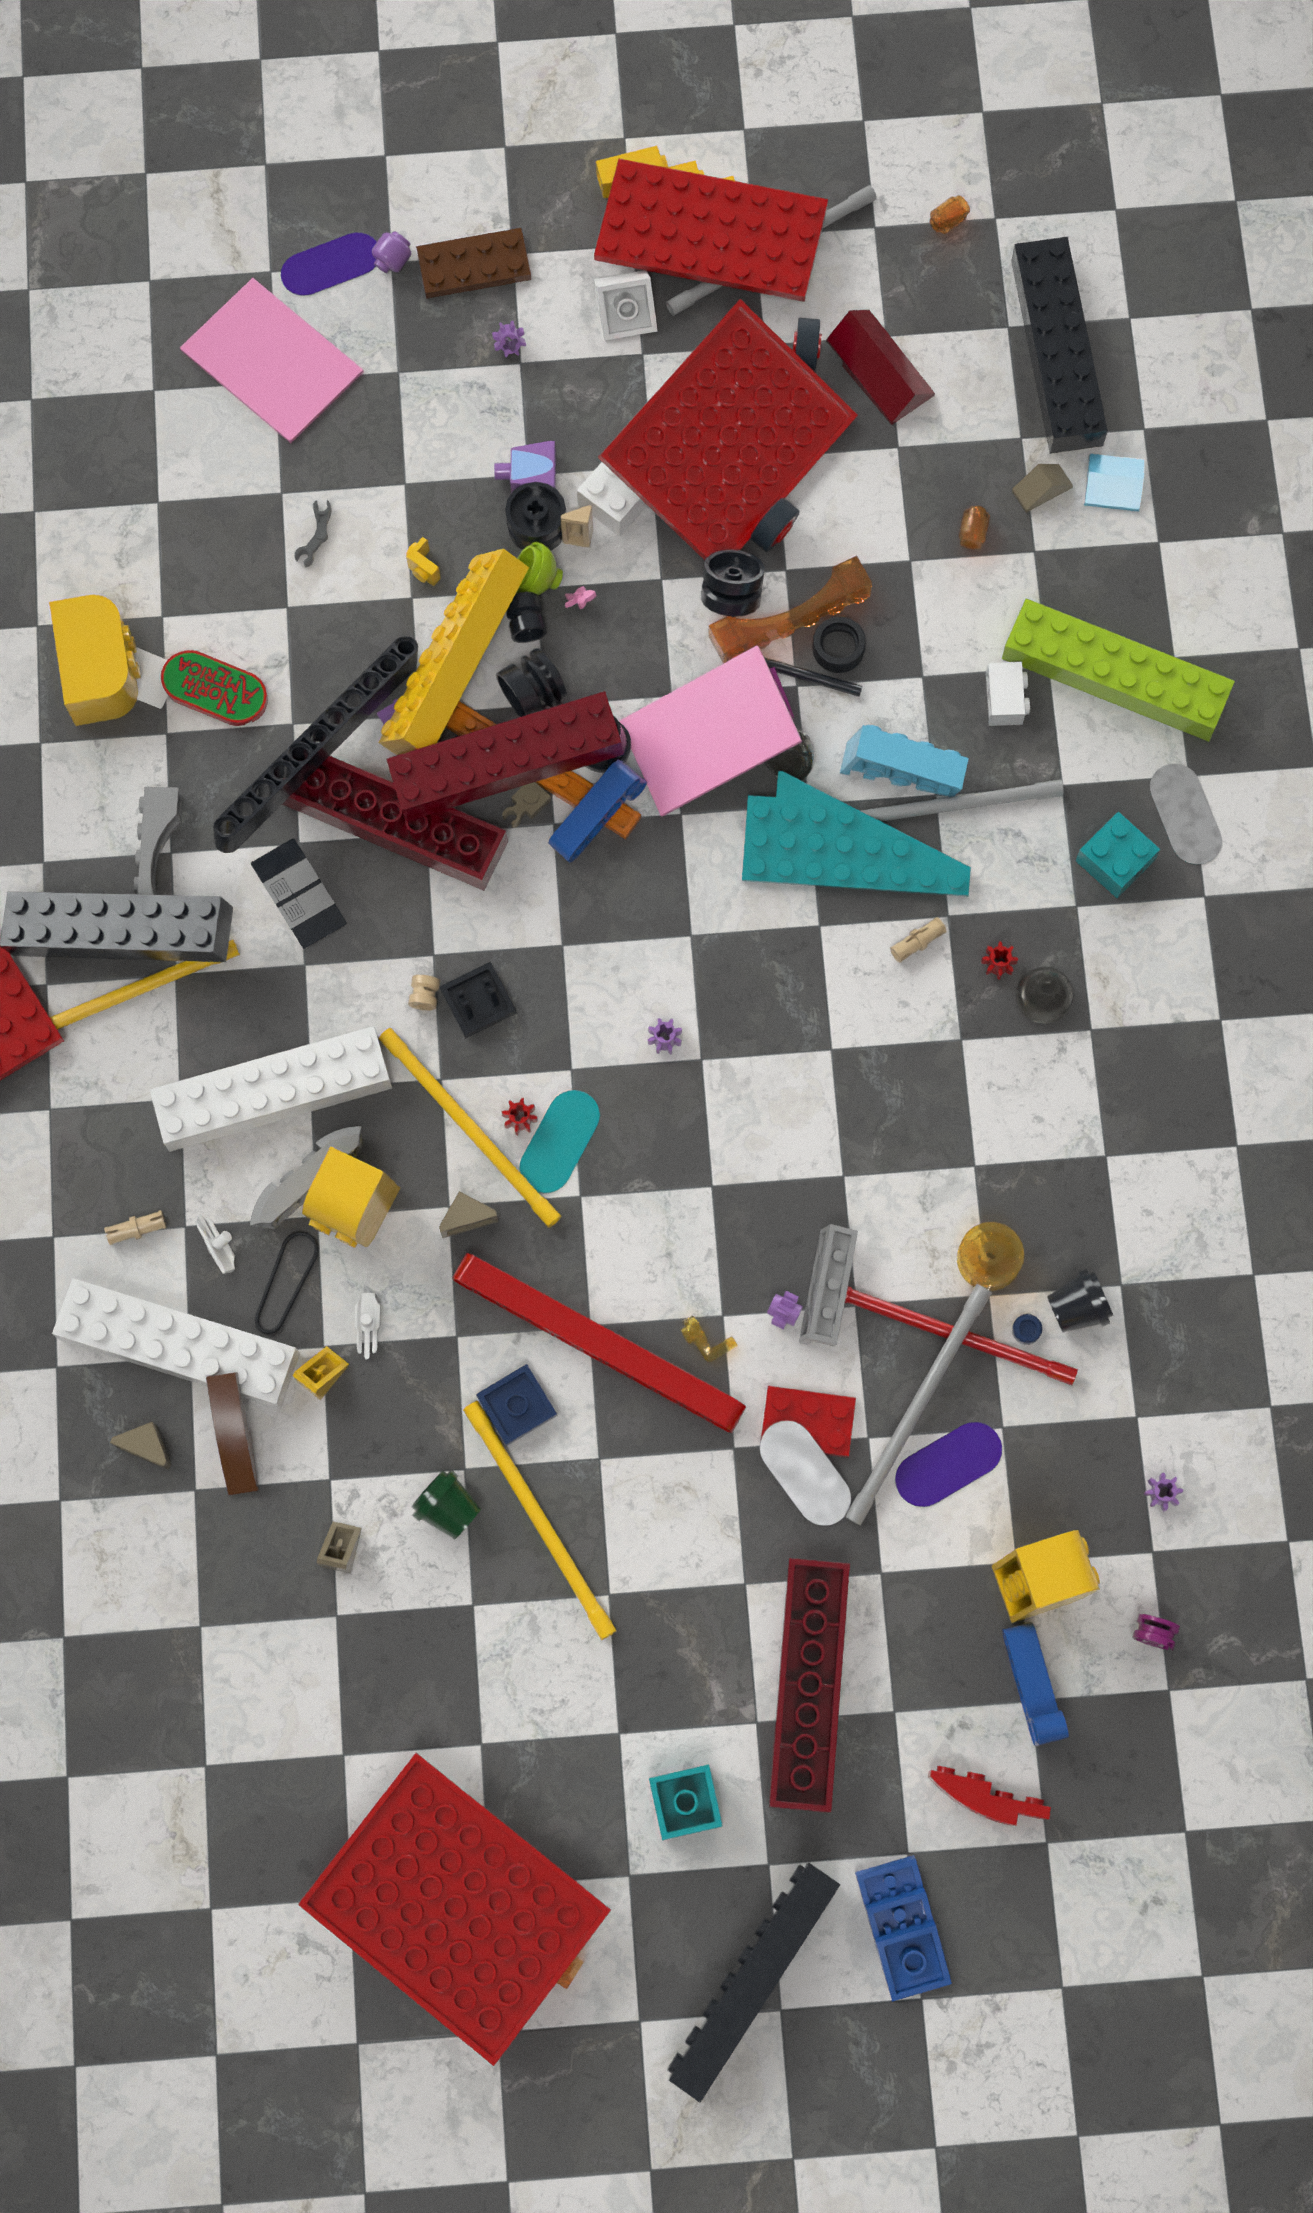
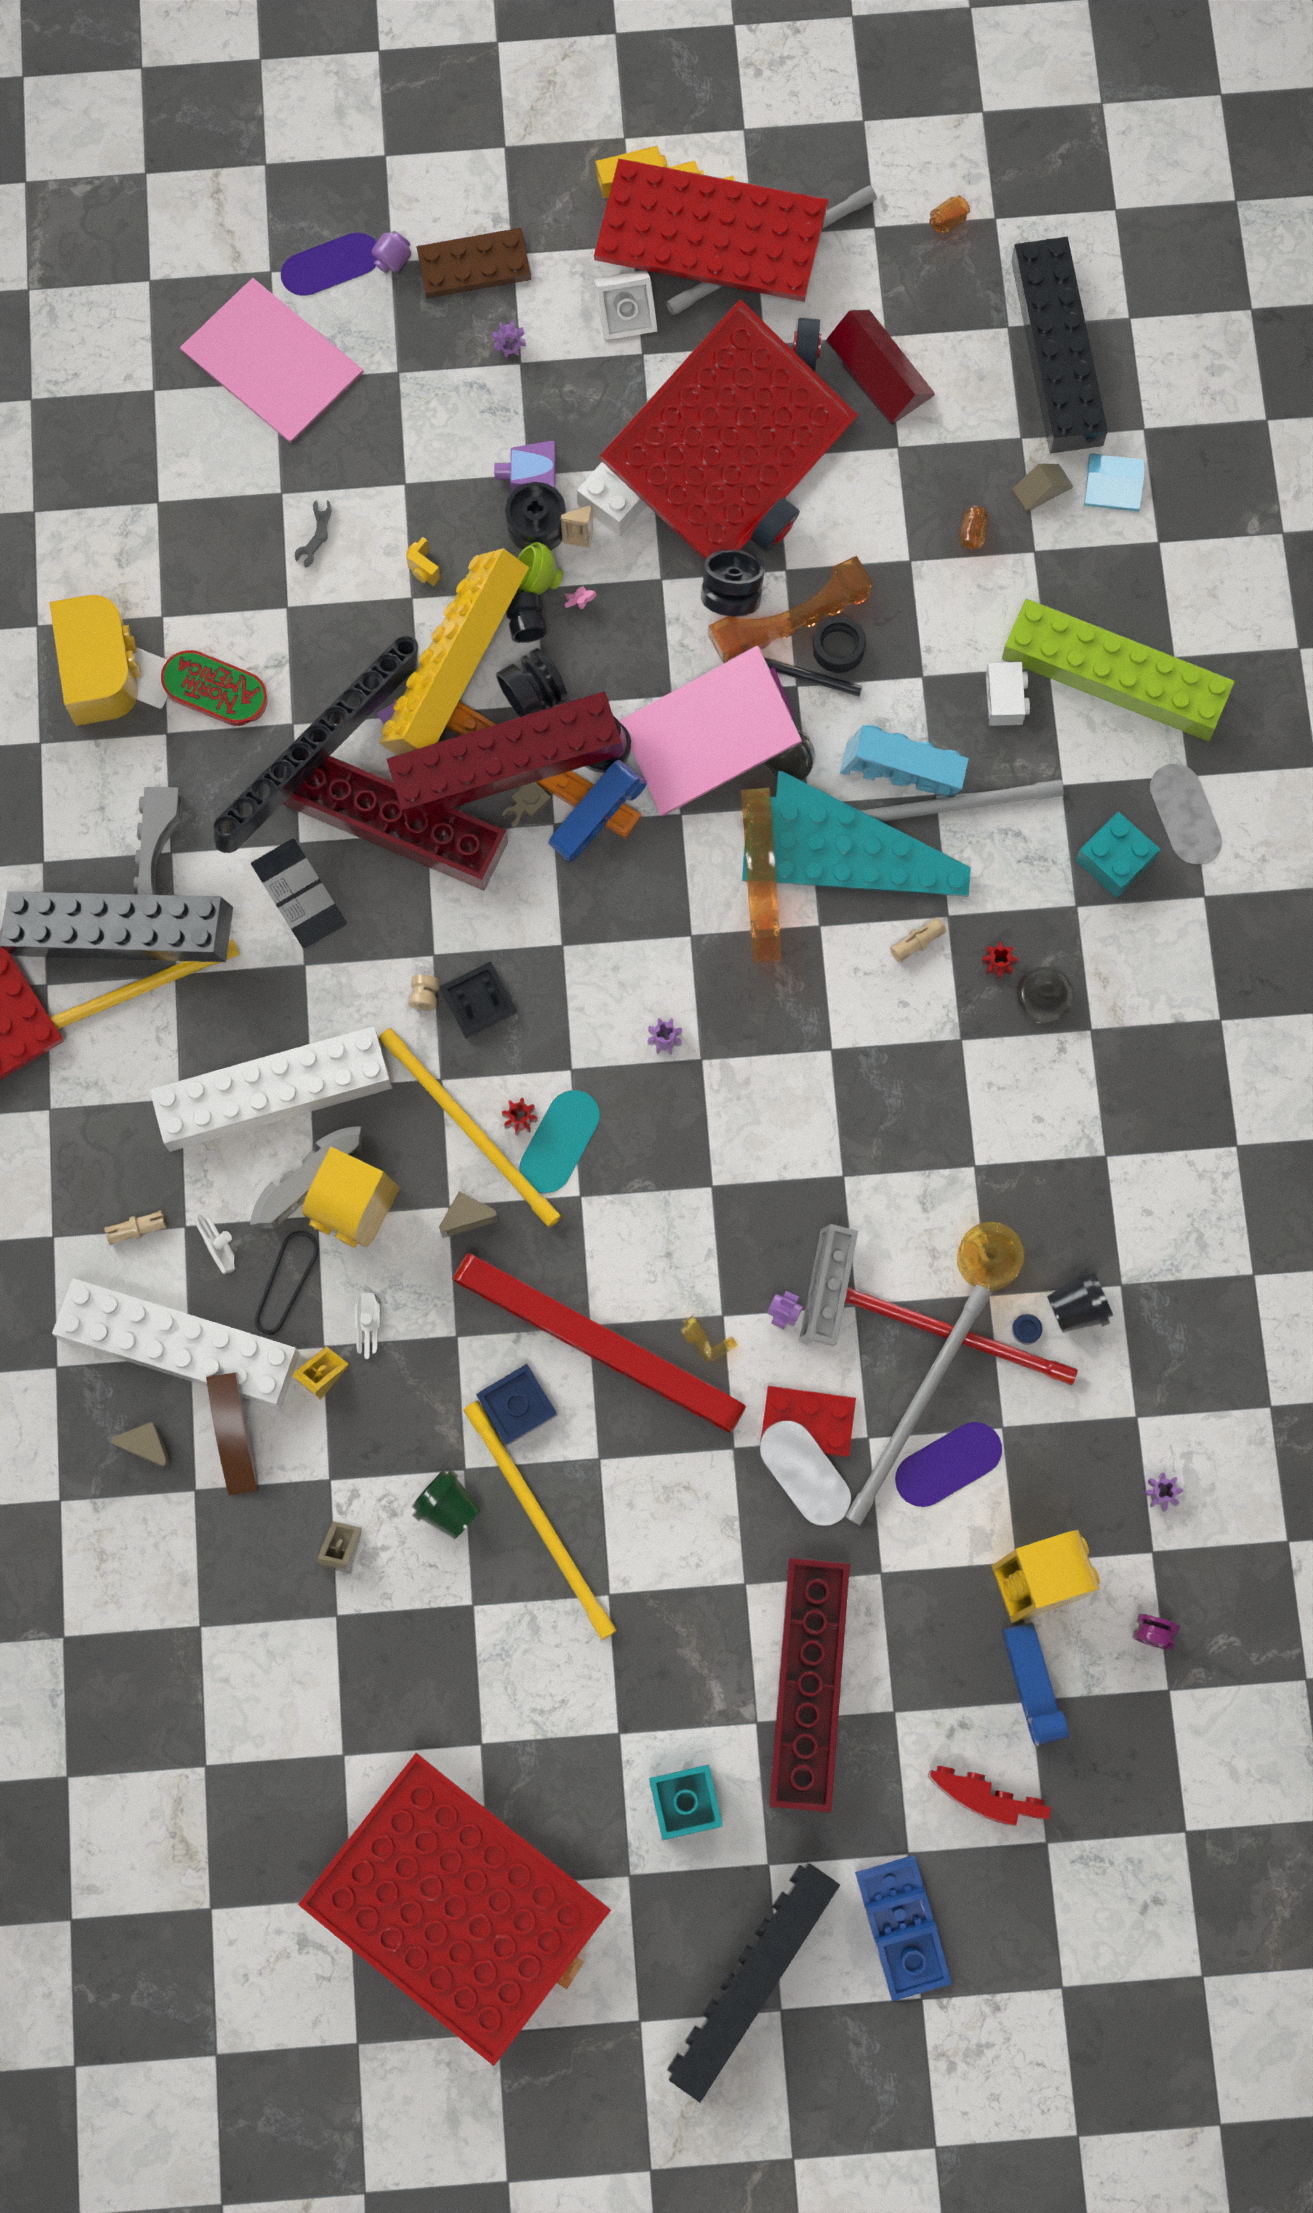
(761, 876): none -> clear orange arch

